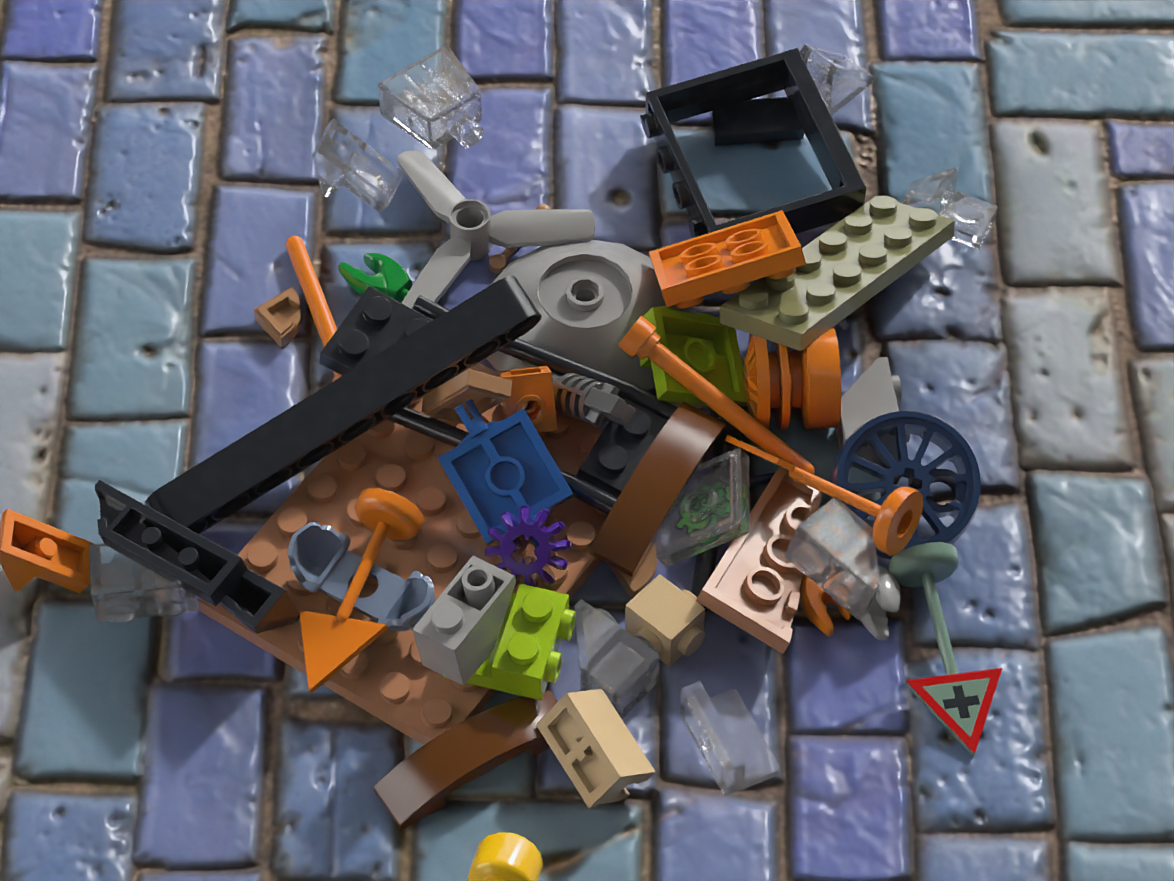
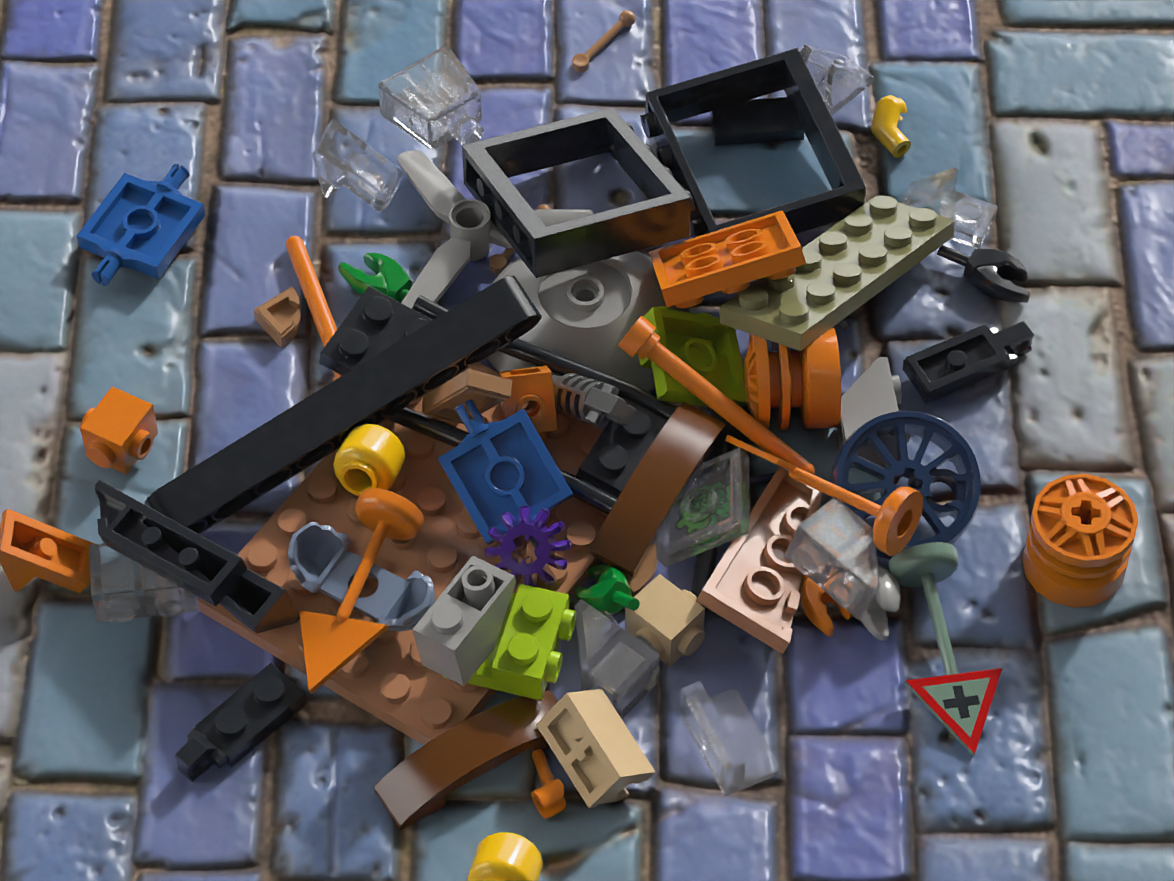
(119, 430): none -> orange brick
(141, 225): none -> blue plate
(241, 722): none -> black hinge
(369, 459): none -> yellow head
(549, 797): none -> orange hand
(581, 61): none -> medium nougat hinge
(592, 237): none -> black window
(610, 592): none -> green hand
(885, 124): none -> yellow arm
(966, 359): none -> black hinge
(986, 267): none -> black hand
(1079, 540): none -> orange wheel

